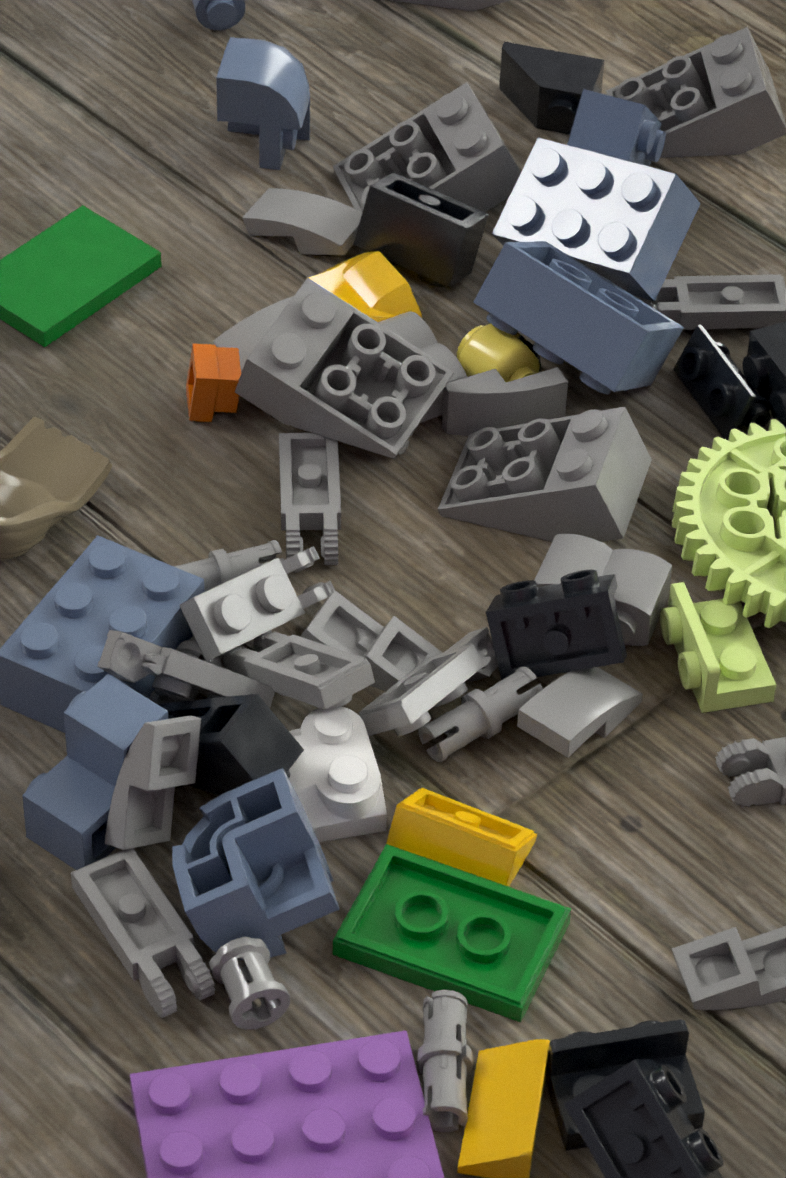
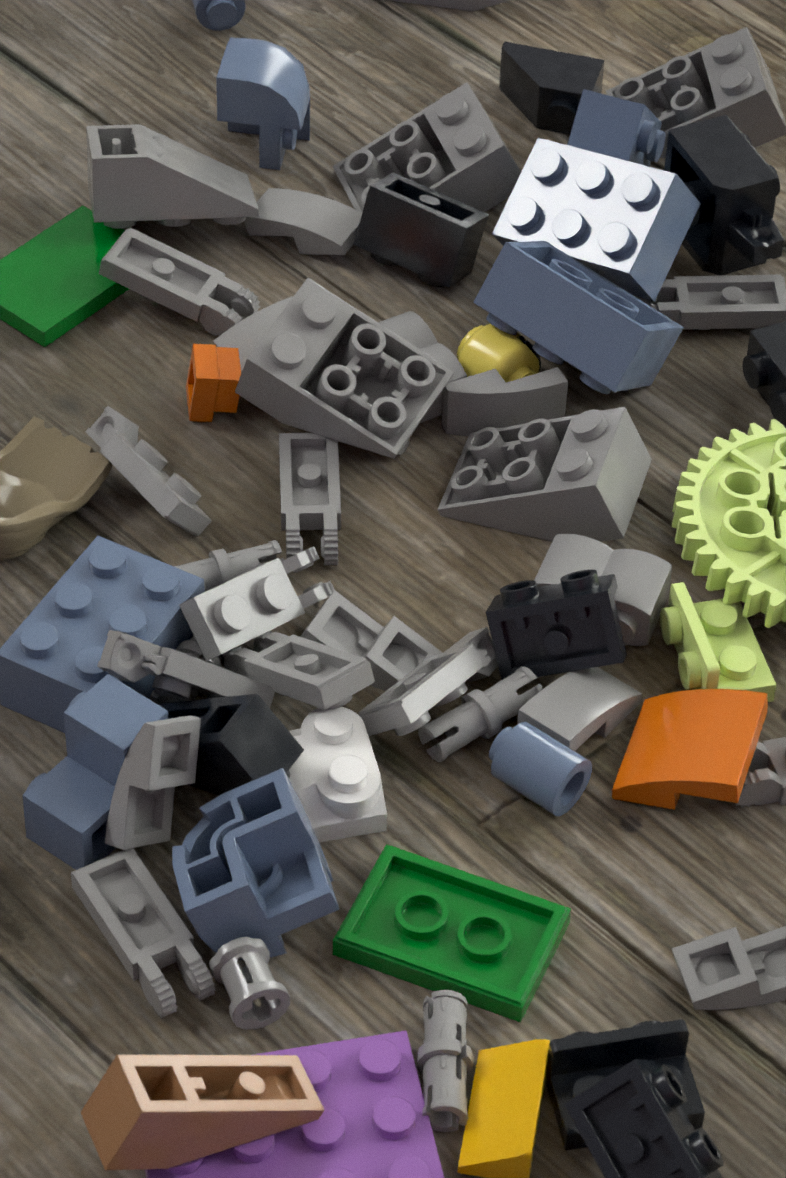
(144, 470): none -> light grey hinge
(152, 177): none -> light grey slope
(178, 282): none -> light grey hinge
(192, 1106): none -> medium nougat slope
(370, 286): yellow slope -> none
(460, 836): yellow slope -> none
(539, 767): none -> sand blue brick
(691, 746): none -> orange slope
(719, 384): black hinge -> none
(735, 193): none -> black hinge

